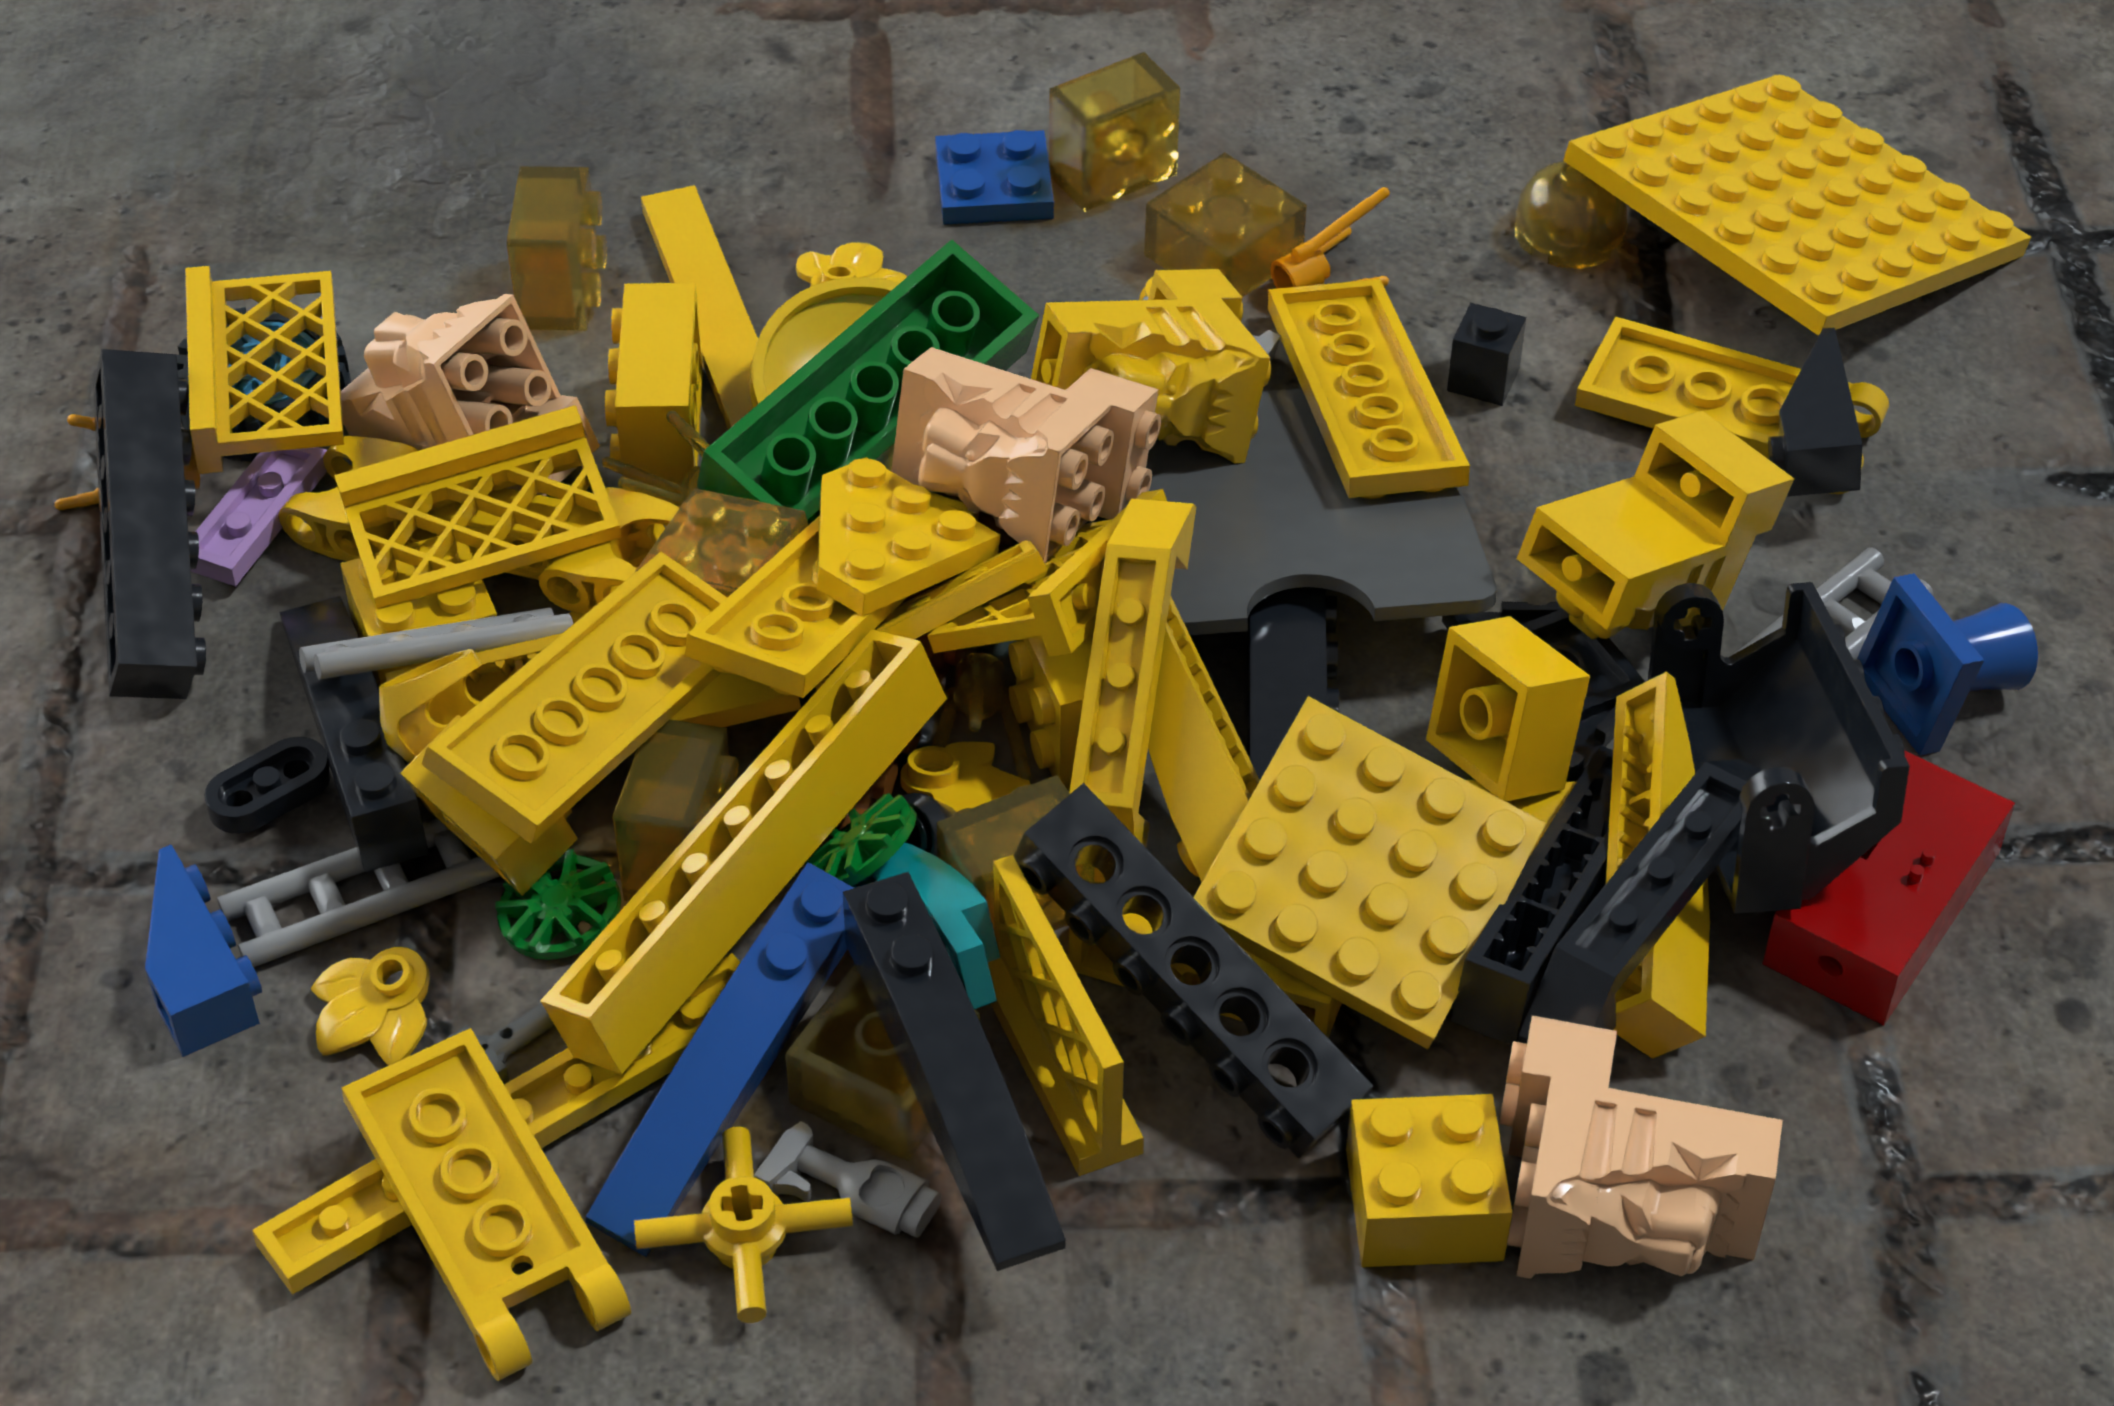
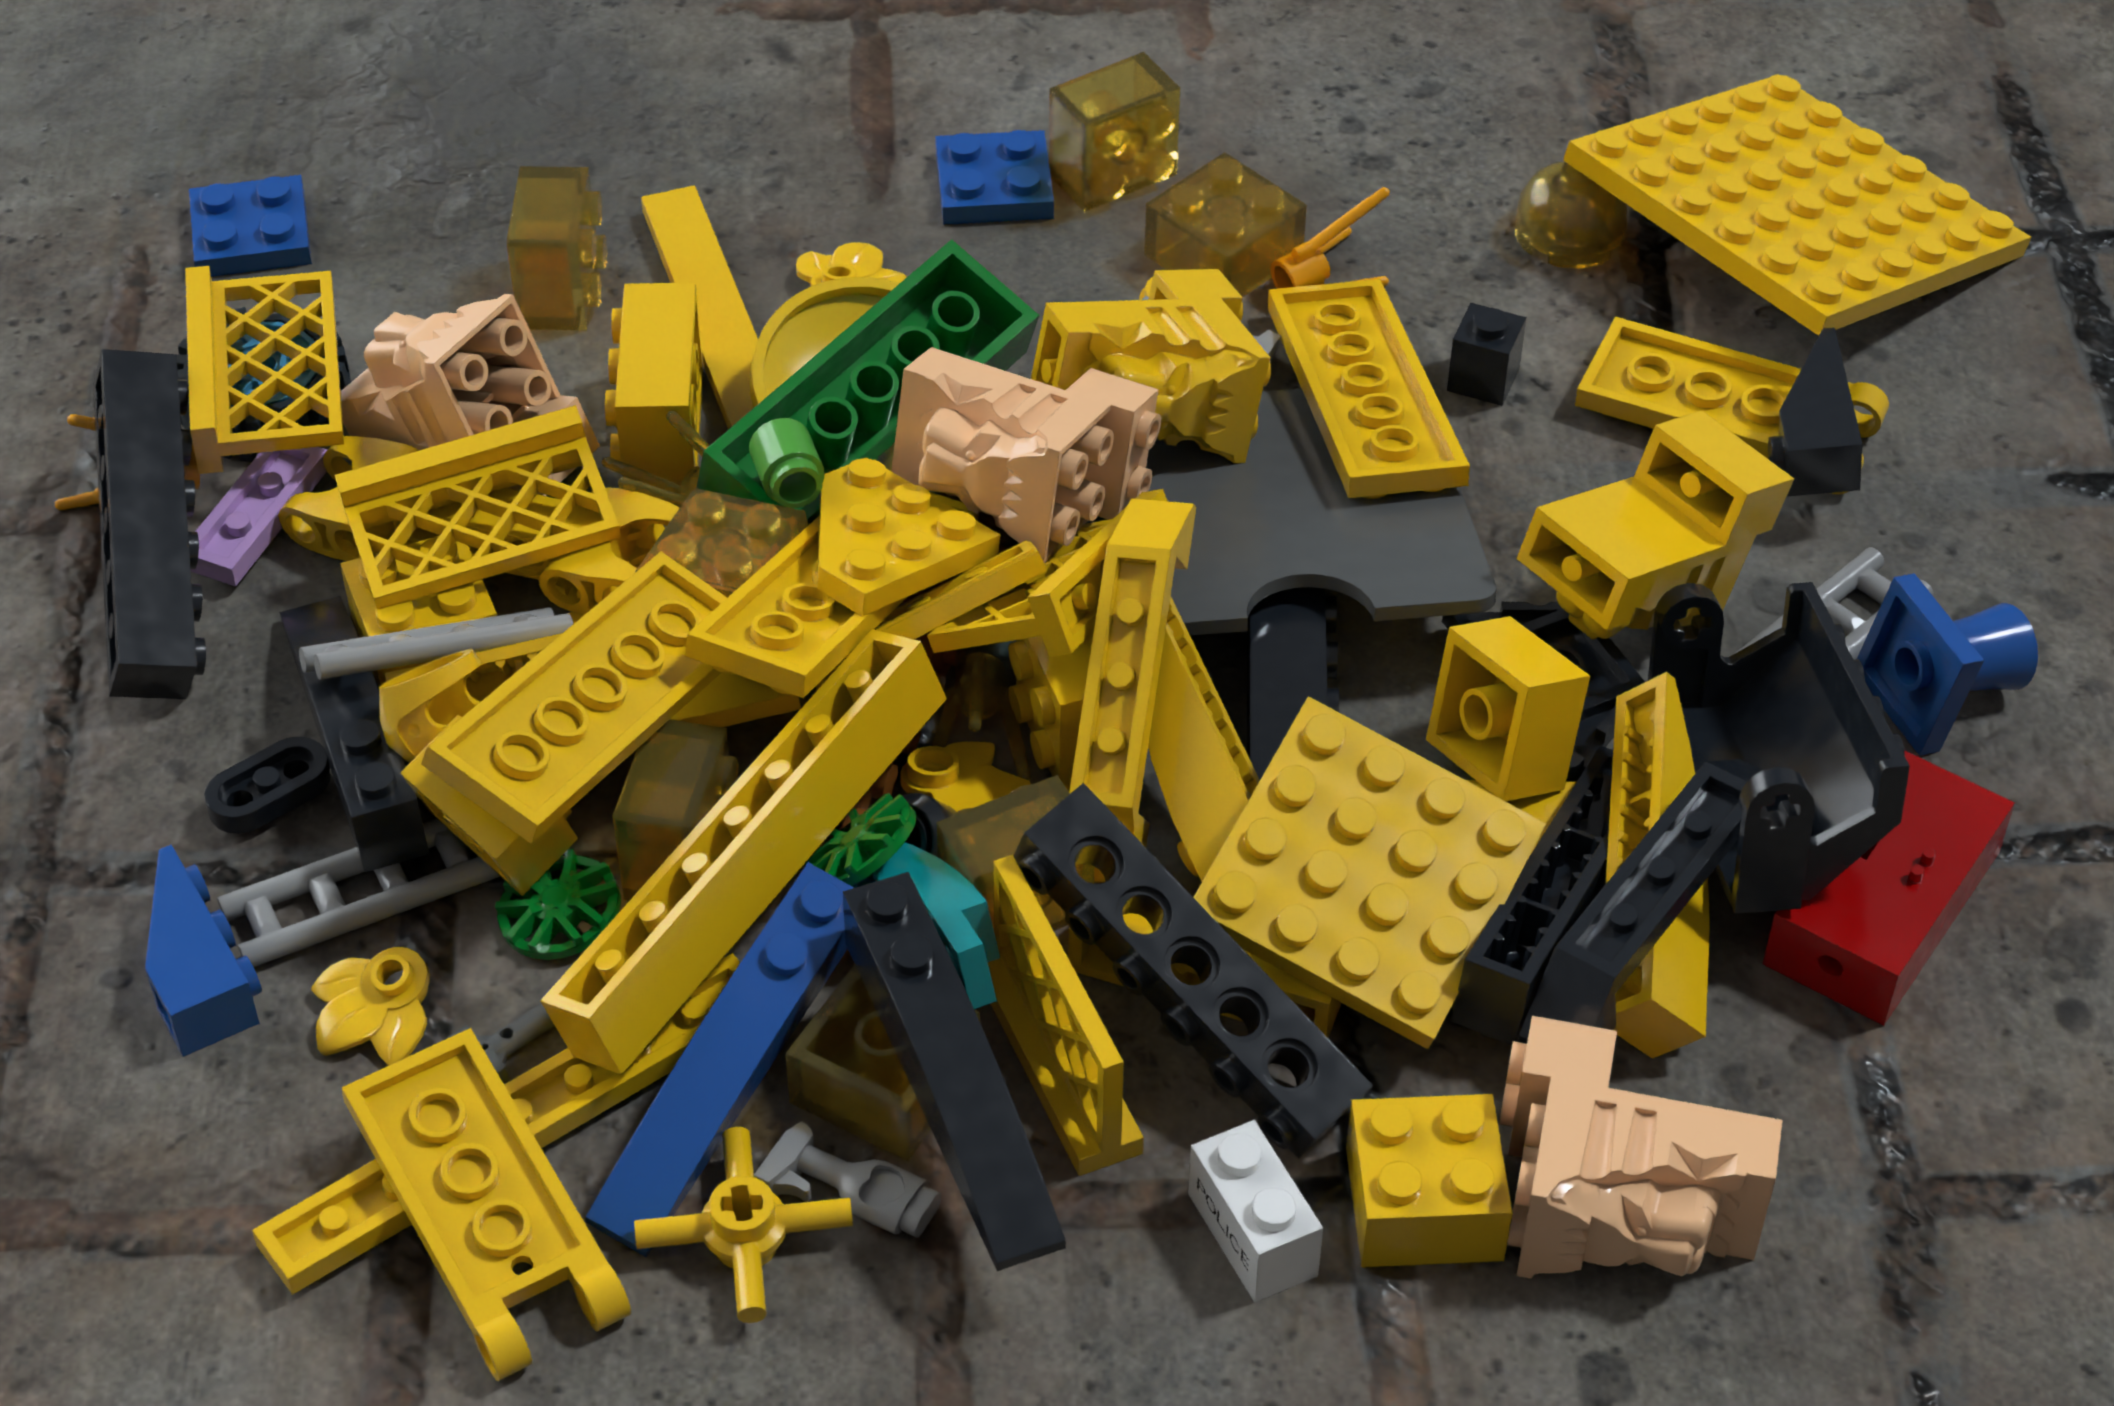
(250, 225): none -> blue plate
(787, 462): none -> bright green brick
(1255, 1211): none -> white brick

